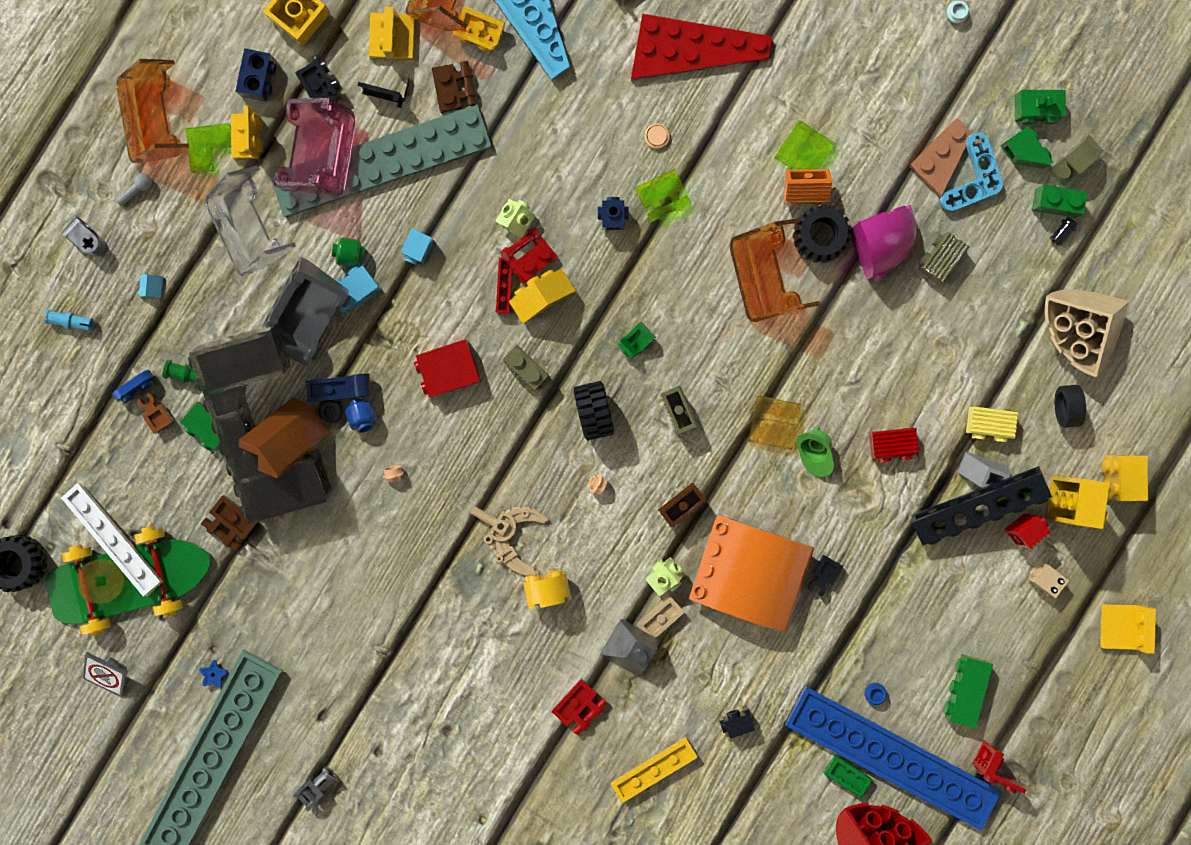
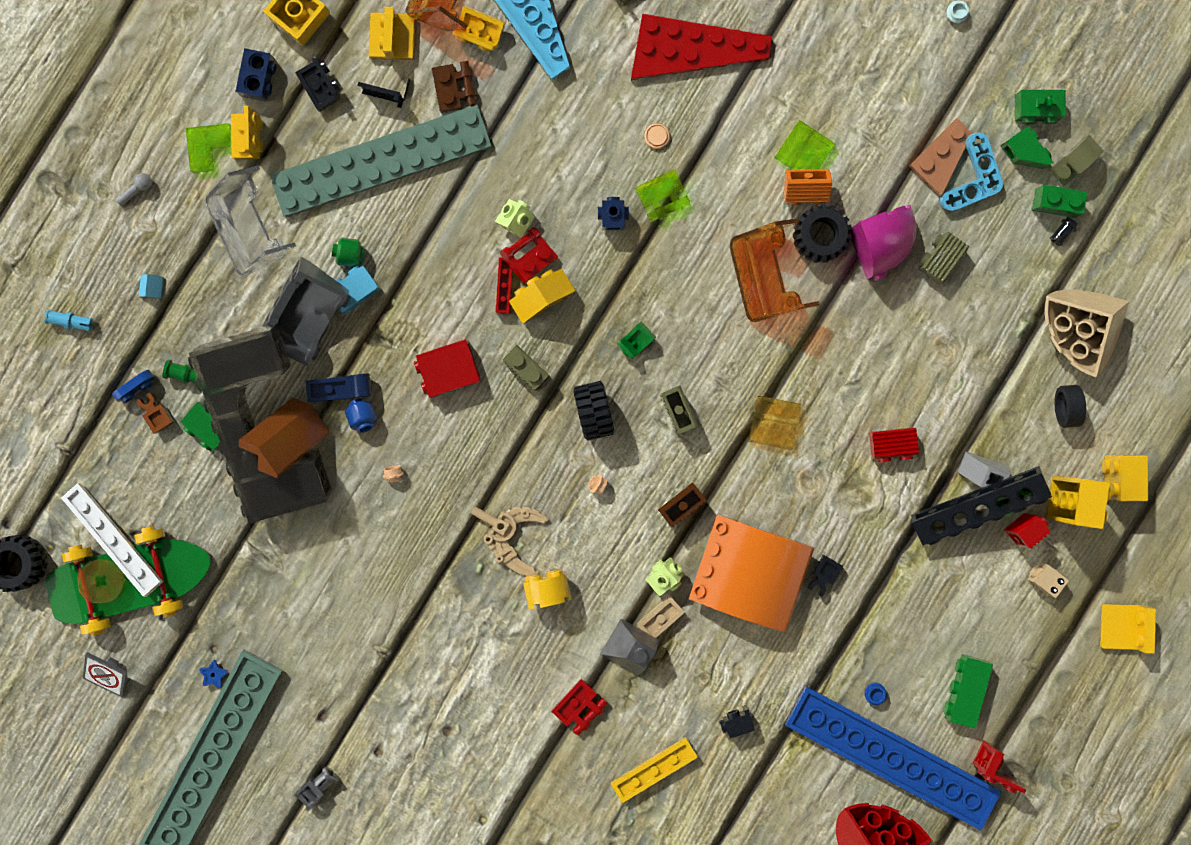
(83, 236): flat silver piece -> none
(144, 113): clear orange windscreen -> none
(230, 515): reddish brown plate -> none
(319, 147): clear pink windscreen -> none
(331, 412): black tile -> none
(416, 247): medium azure brick -> none
(816, 452): bright green piece -> none
(847, 776): green plate -> none
(991, 422): light yellow brick -> none

